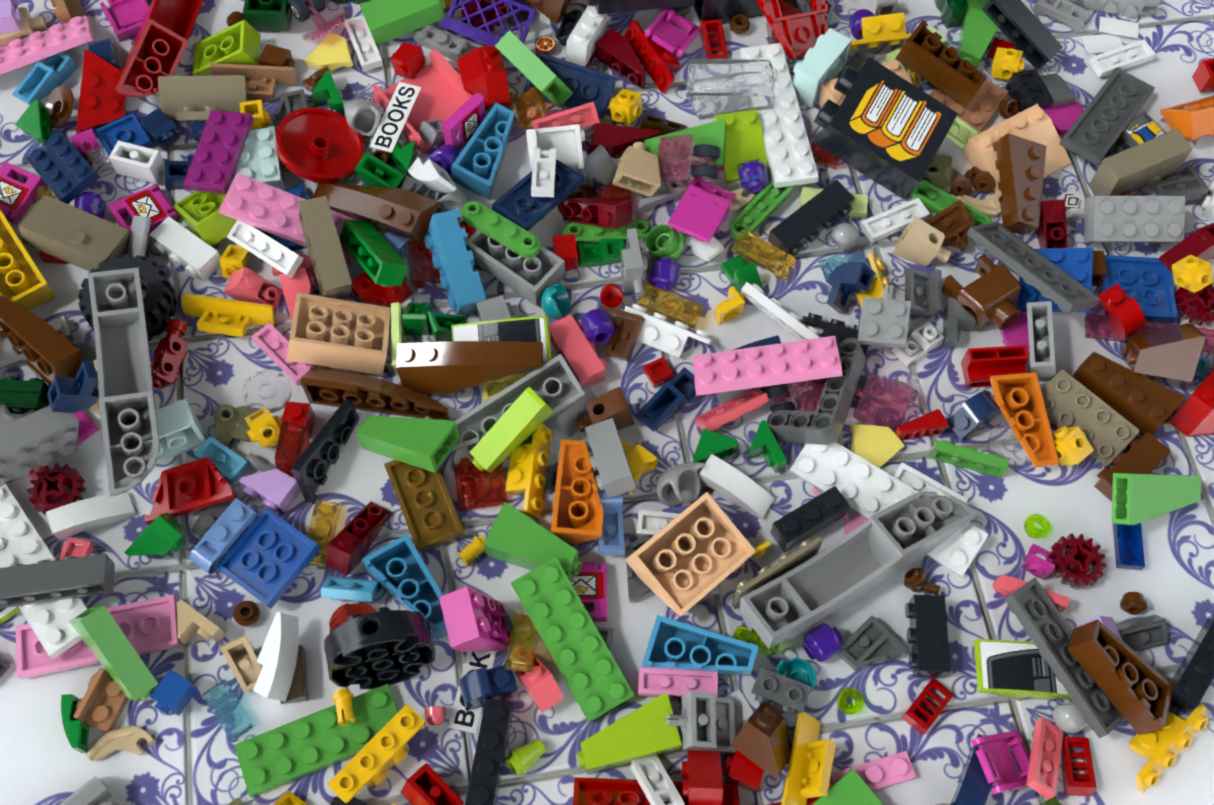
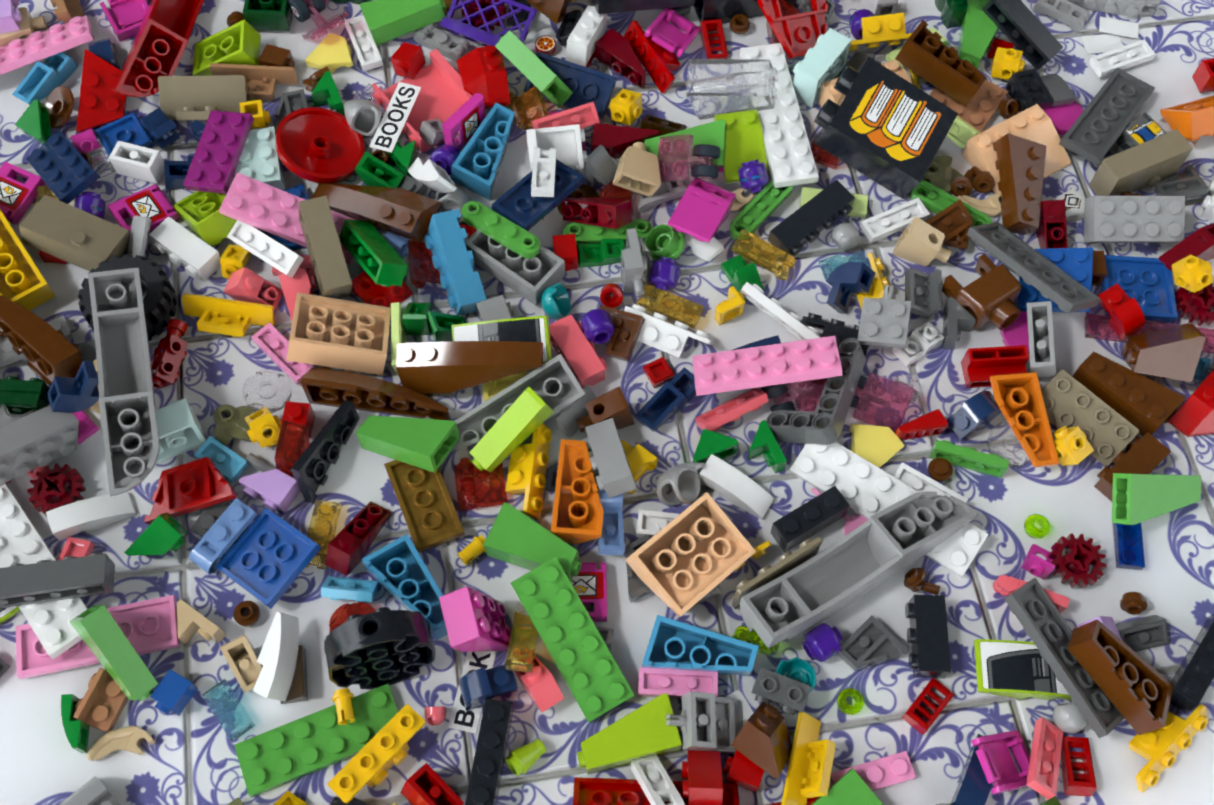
(940, 469): none -> reddish brown plate

